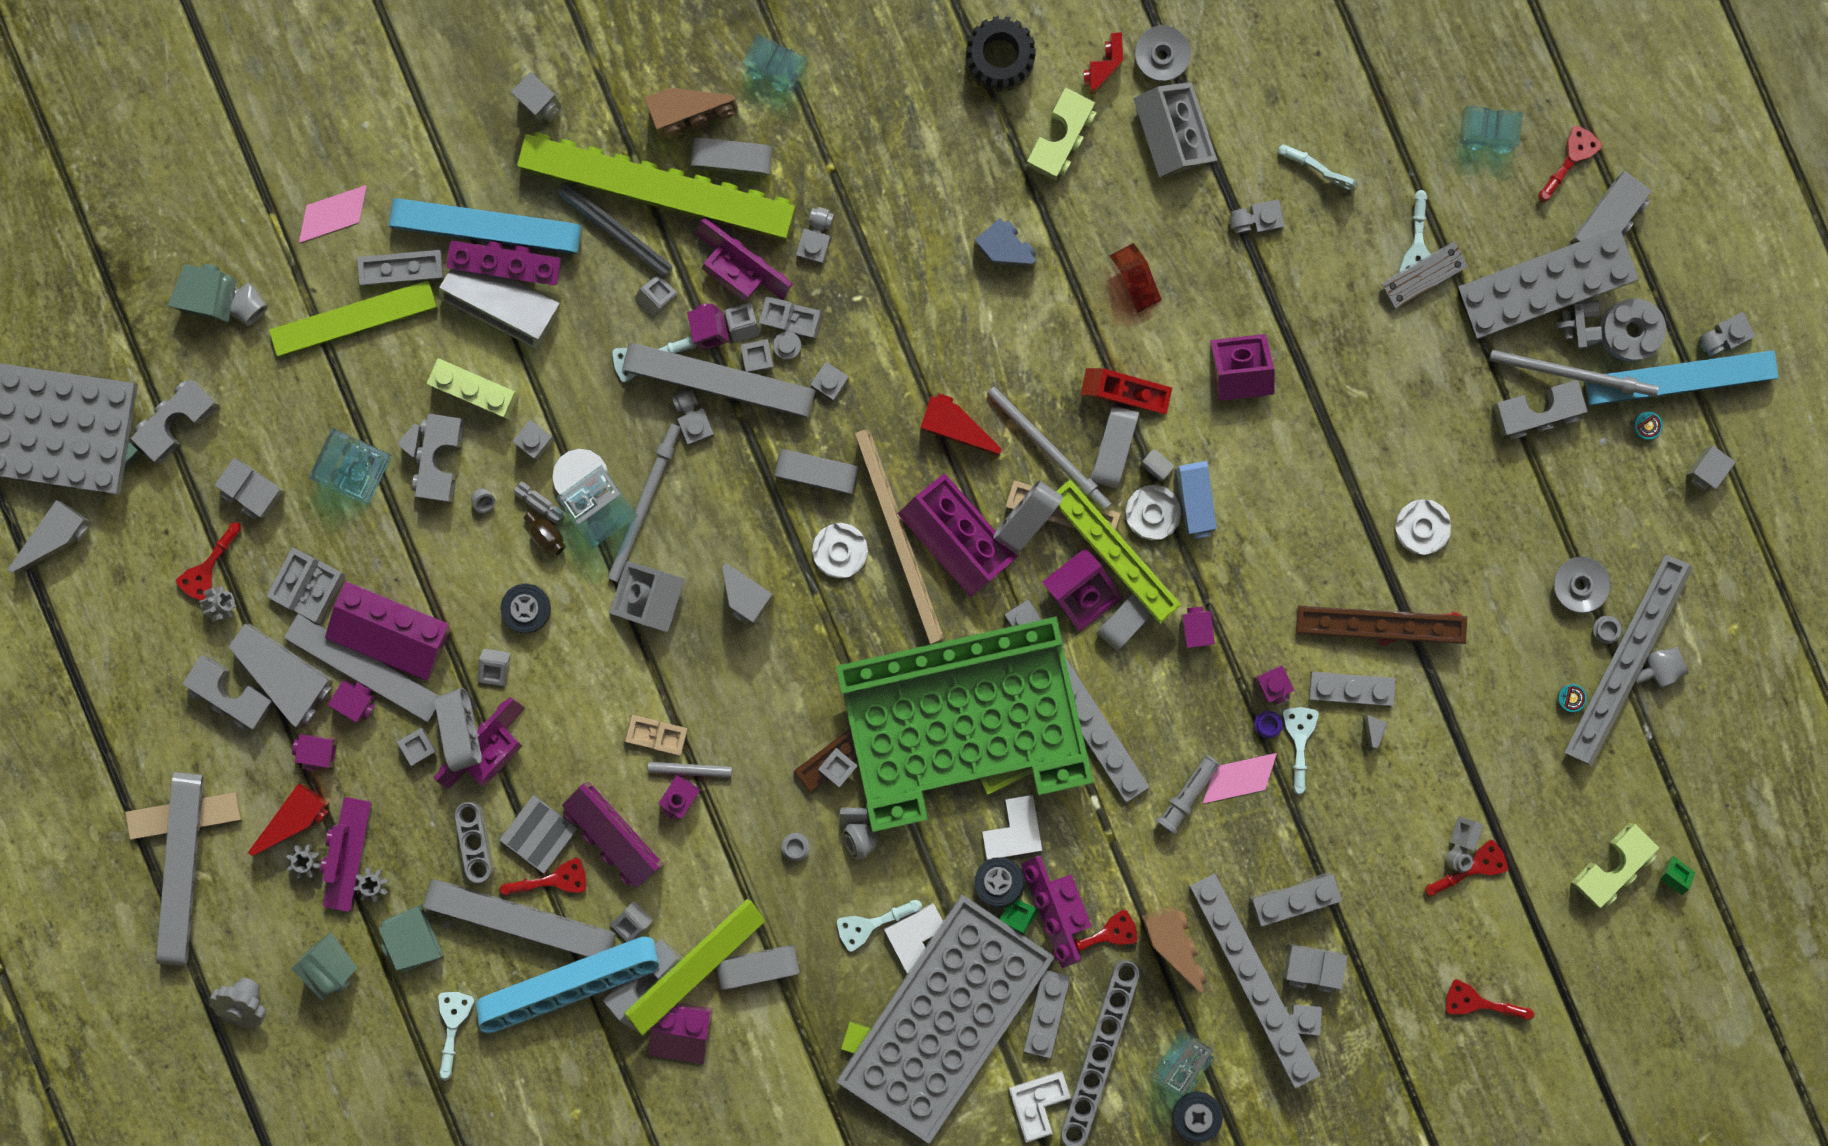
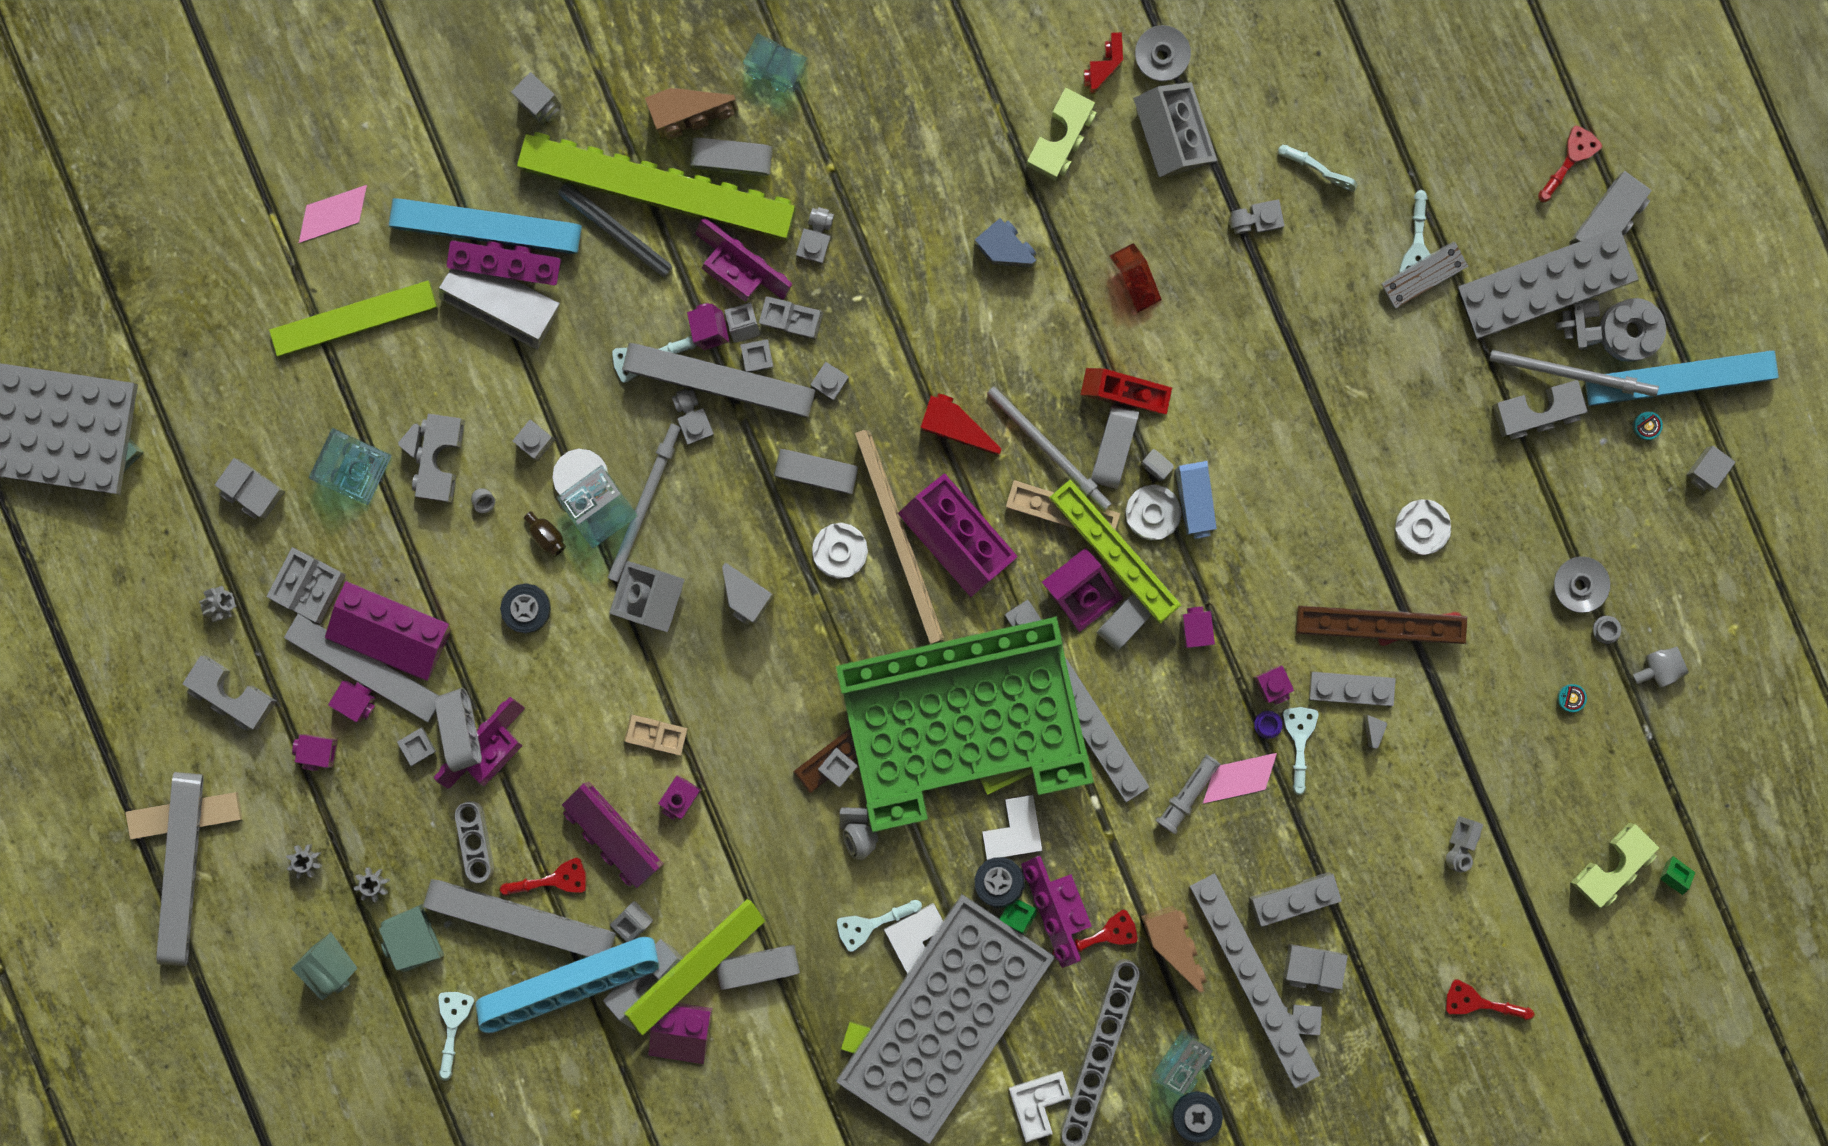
(56, 532): light grey slope -> none
(155, 434): light grey arch -> none
(203, 292): sand green torso -> none
(205, 569): red piece -> none
(239, 1003): light grey plant -> none
(247, 304): light grey piece -> none
(282, 674): light grey slope -> none
(297, 814): red slope -> none
(345, 853): magenta bracket -> none
(400, 268): light grey plate -> none
(472, 388): yellowish green arch -> none
(493, 667): light grey slope -> none
(538, 502): light grey axle -> none
(538, 834): tile -> none
(655, 295): light grey slope -> none
(690, 769): light grey bar -> none
(787, 345): light grey plate -> none
(795, 846): light grey plate -> none
(1000, 30): black tyre -> none
(1027, 517): light grey beam -> none
(1046, 1013): light grey plate -> none
(1243, 367): magenta slope -> none
(1478, 867): red piece -> none
(1490, 129): clear light blue brick -> none
(1628, 660): light grey plate -> none
(1731, 332): light grey plate -> none

